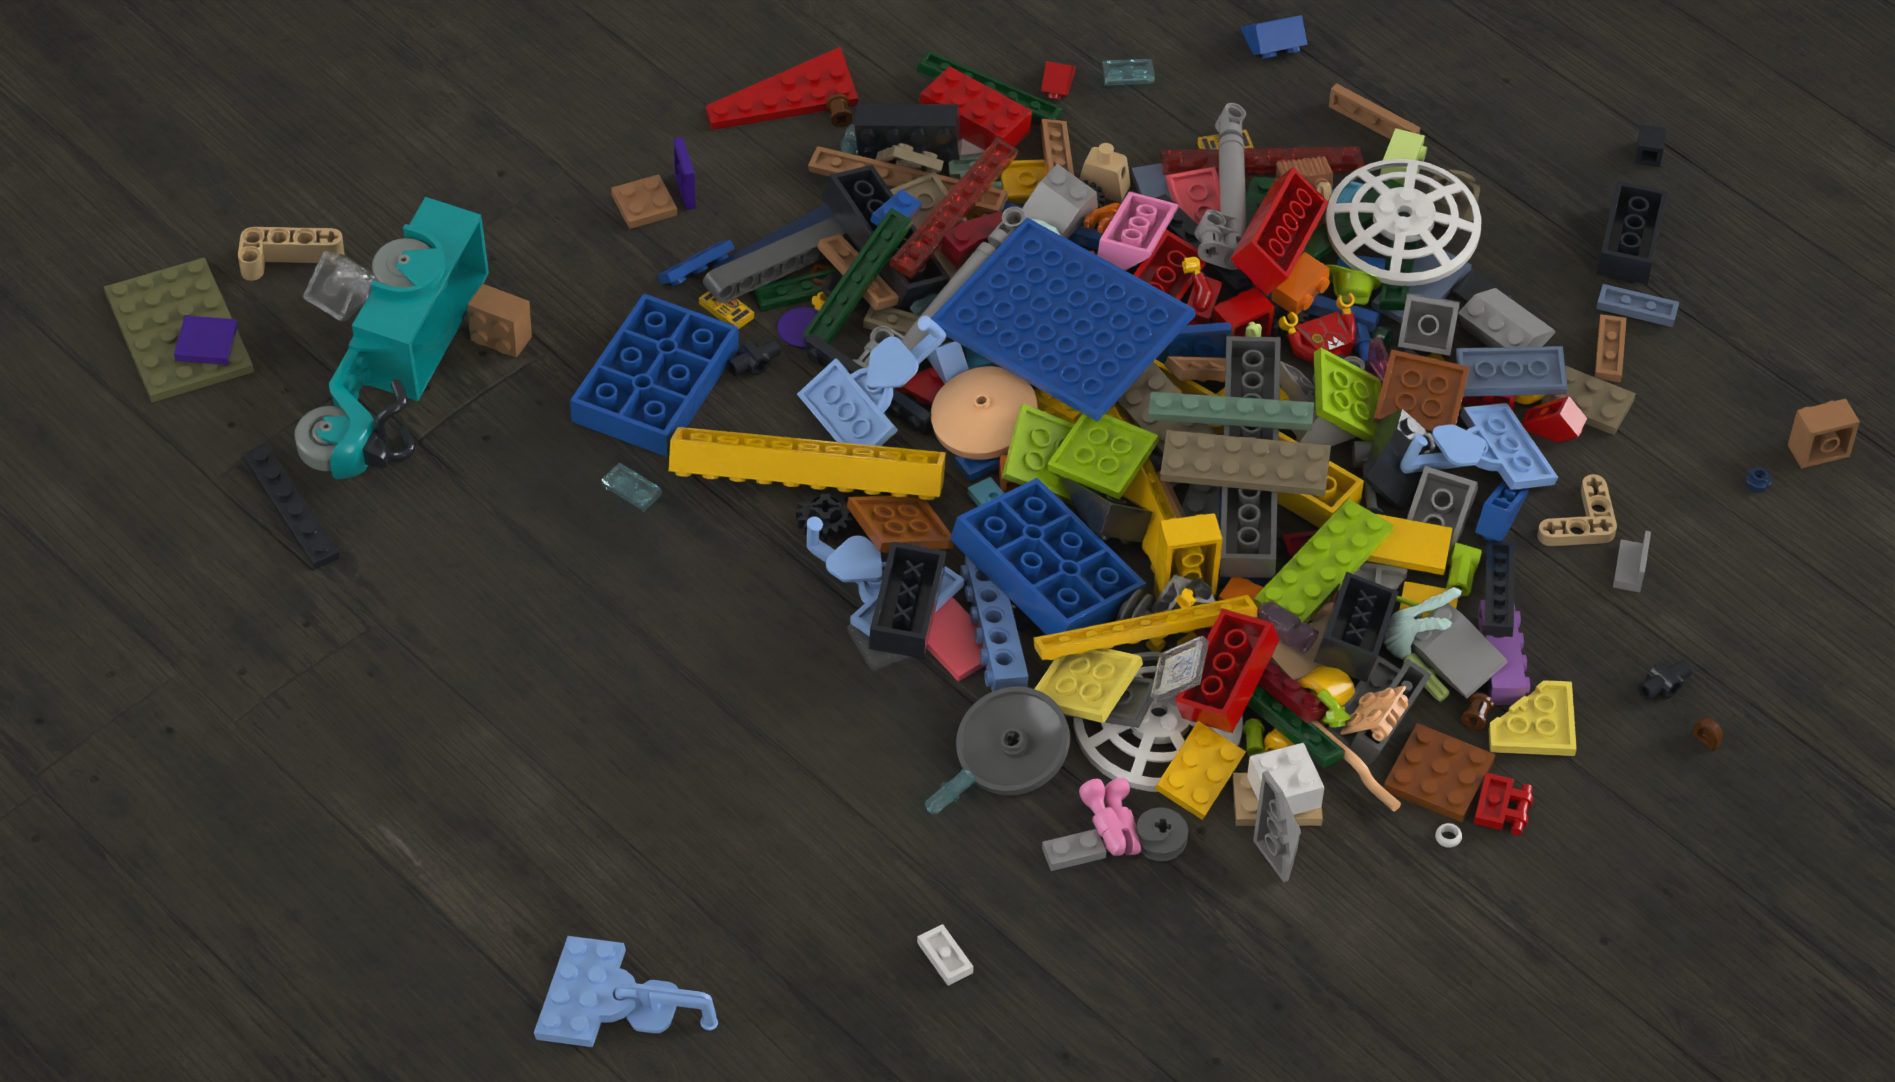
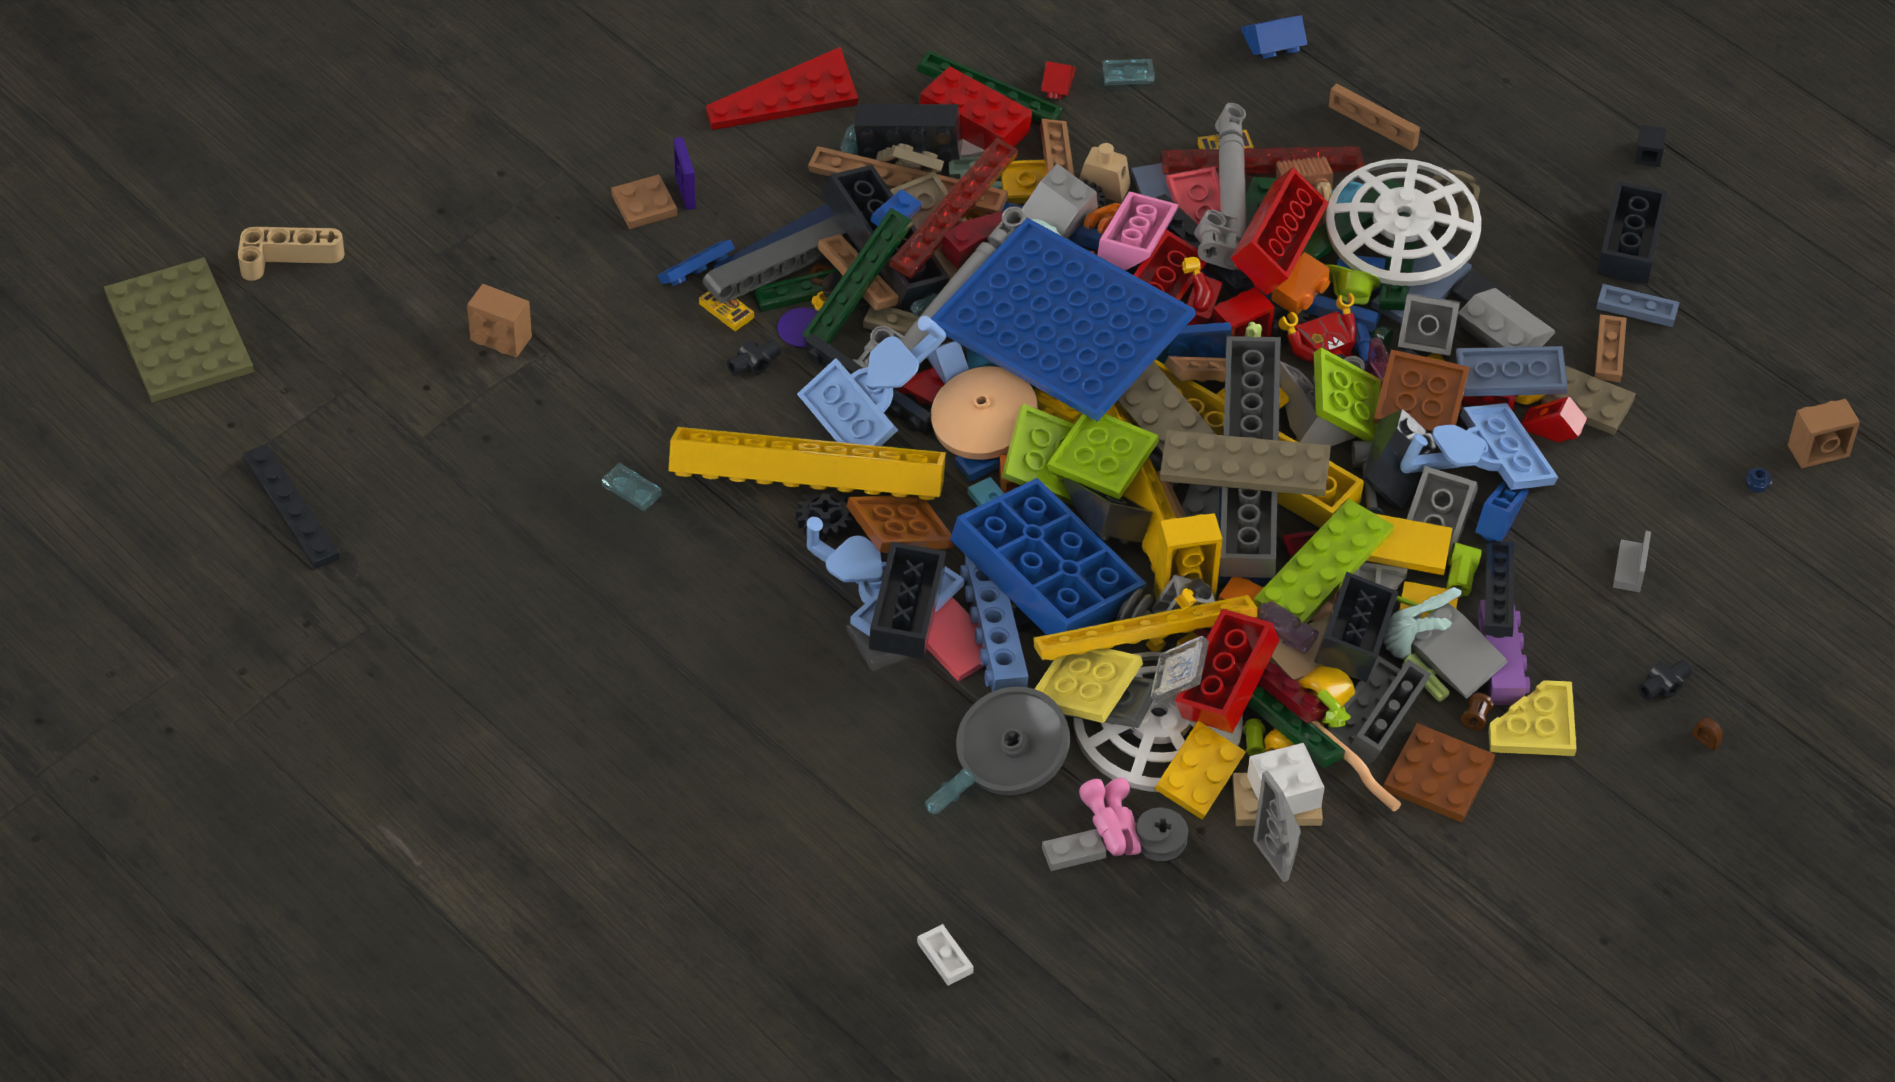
(206, 340): dark purple tile -> none
(339, 285): clear slope -> none
(398, 337): teal piece -> none
(594, 991): light blue plate -> none
(654, 374): blue brick -> none
(840, 114): reddish brown bush -> none
(1231, 411): sand green plate -> none
(1378, 712): light nougat hinge -> none
(1404, 146): yellowish green brick -> none
(1448, 828): white piece -> none
(1494, 801): red plate -> none
(1593, 519): tan beam -> none

